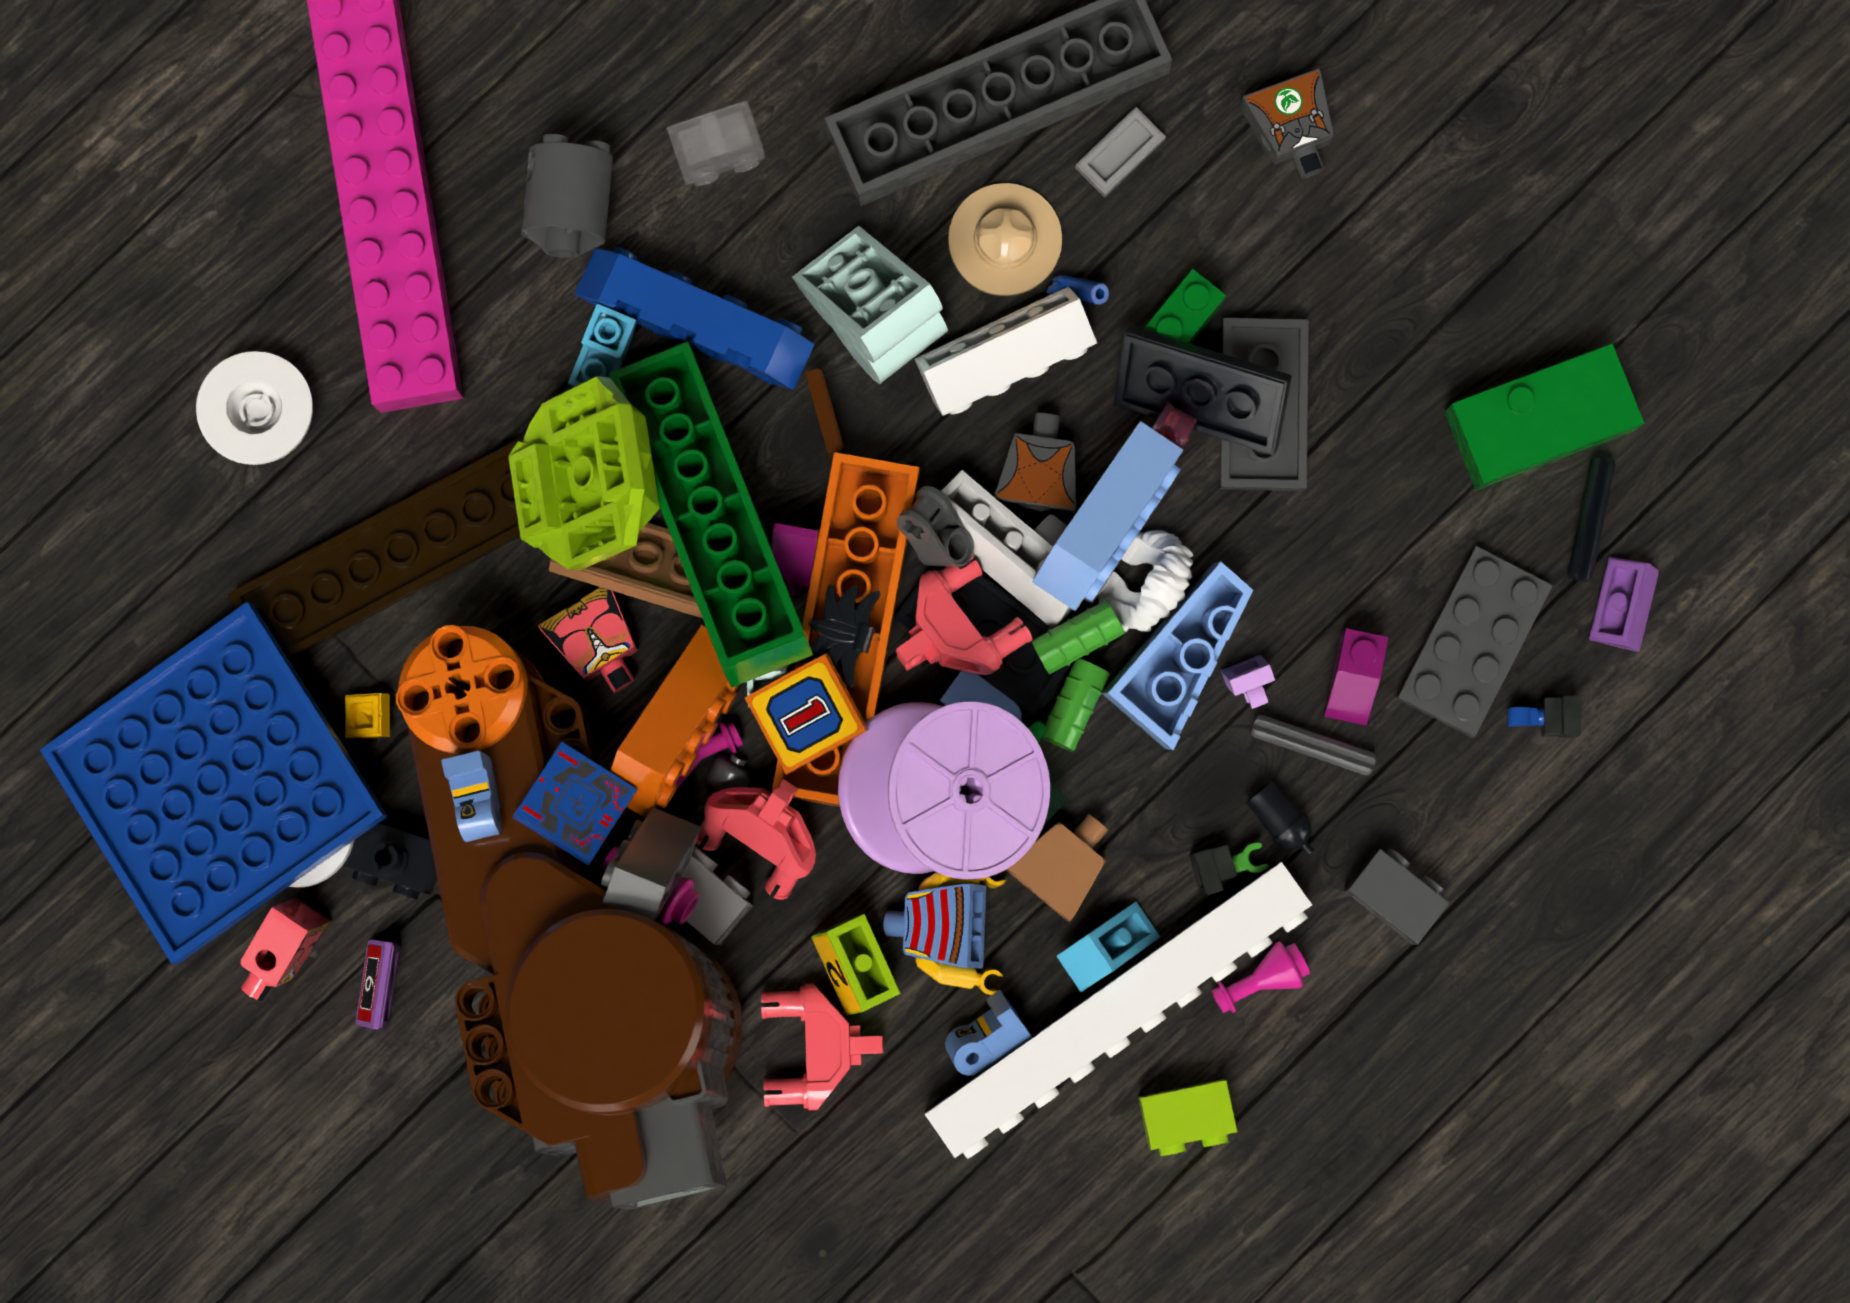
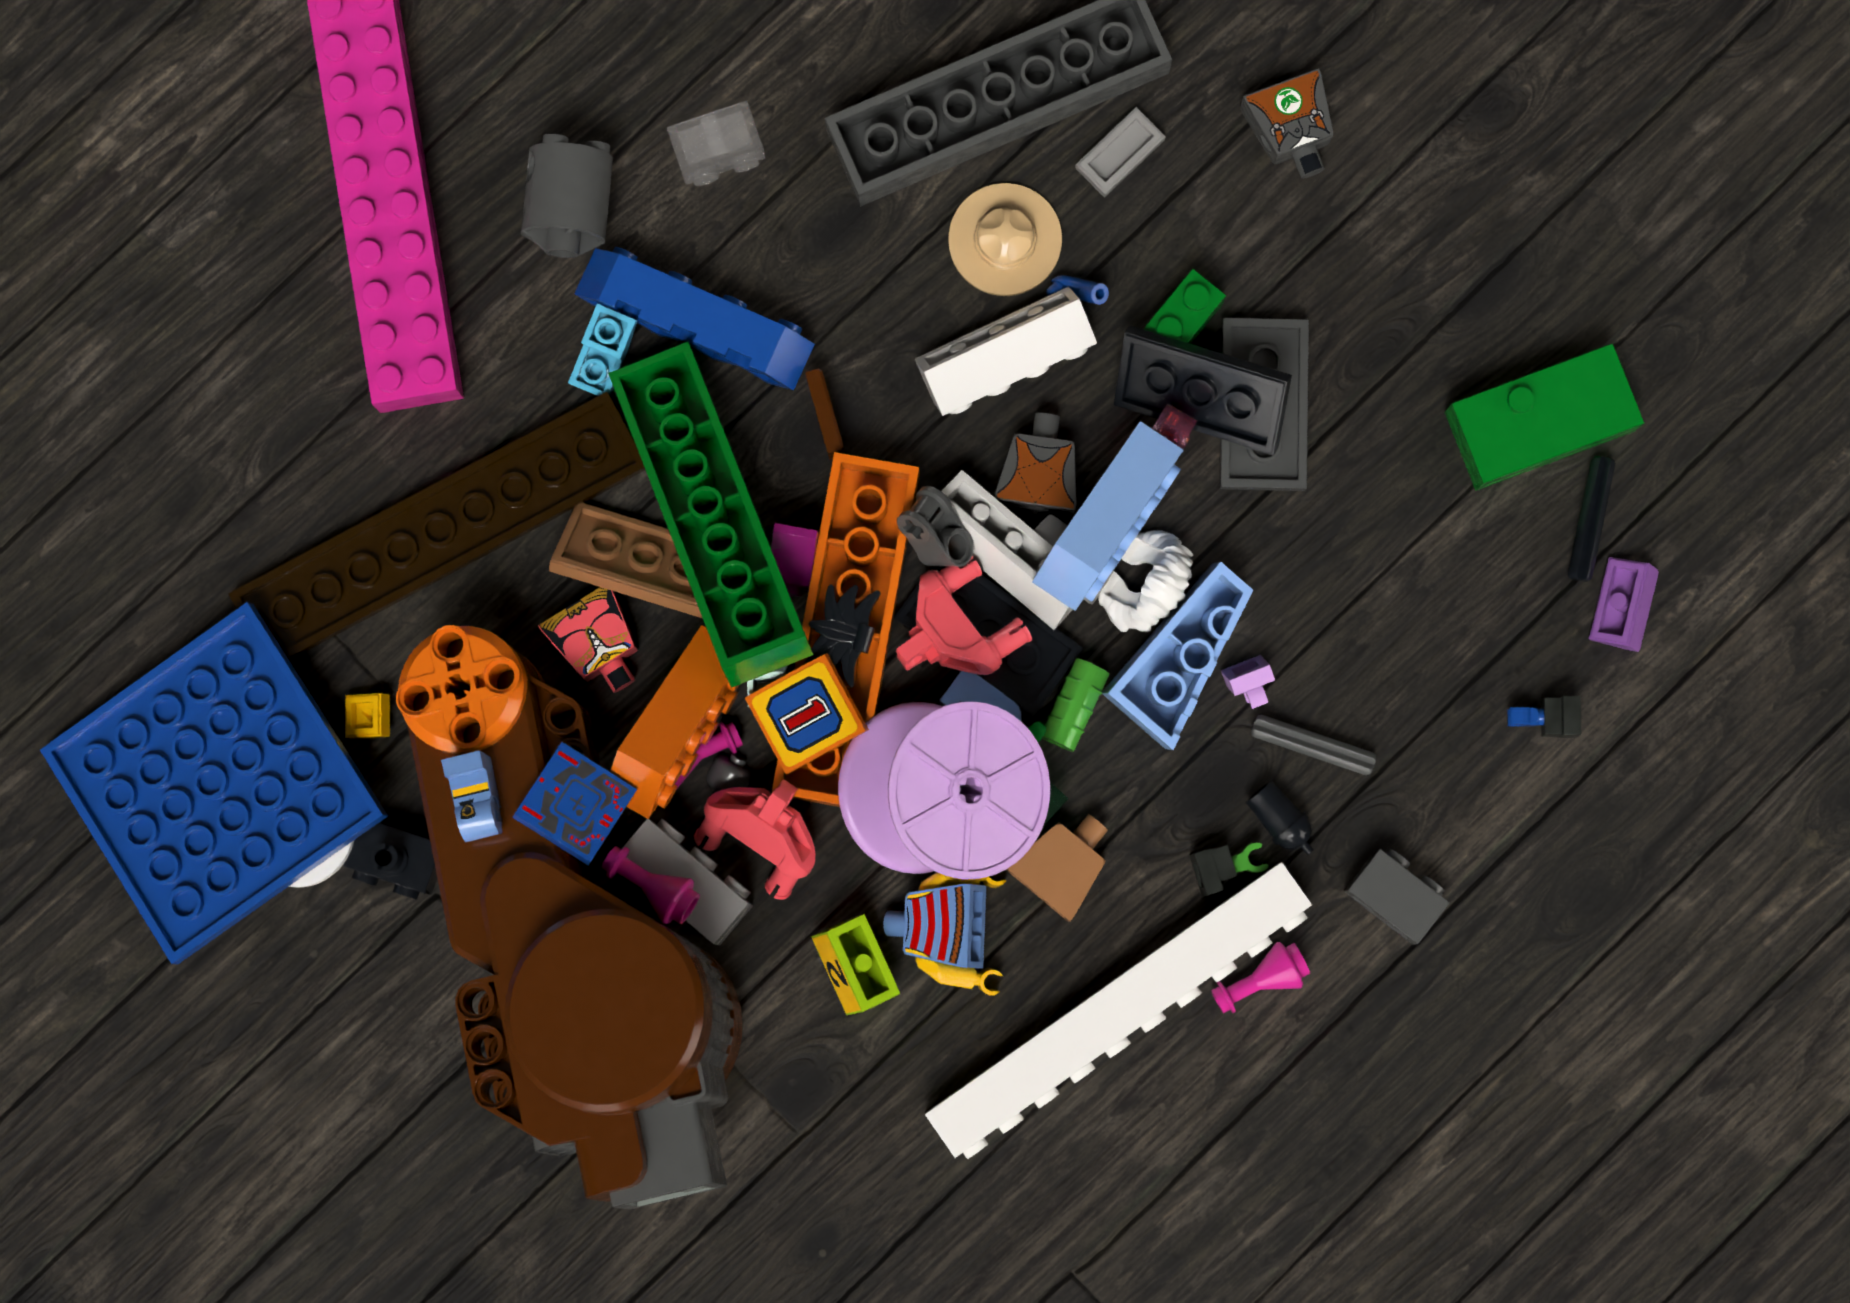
(254, 408): white hat -> none
(281, 946): coral torso -> none
(378, 984): medium lavender slope -> none
(584, 475): lime piece -> none
(649, 863): dark grey brick -> none
(830, 1046): coral connector -> none
(873, 303): light aqua brick -> none
(987, 1038): medium blue leg -> none
(1078, 637): bright green axle -> none
(1108, 946): medium azure slope -> none
(1188, 1116): lime brick -> none
(1355, 676): magenta slope -> none
(1474, 642): dark grey plate -> none

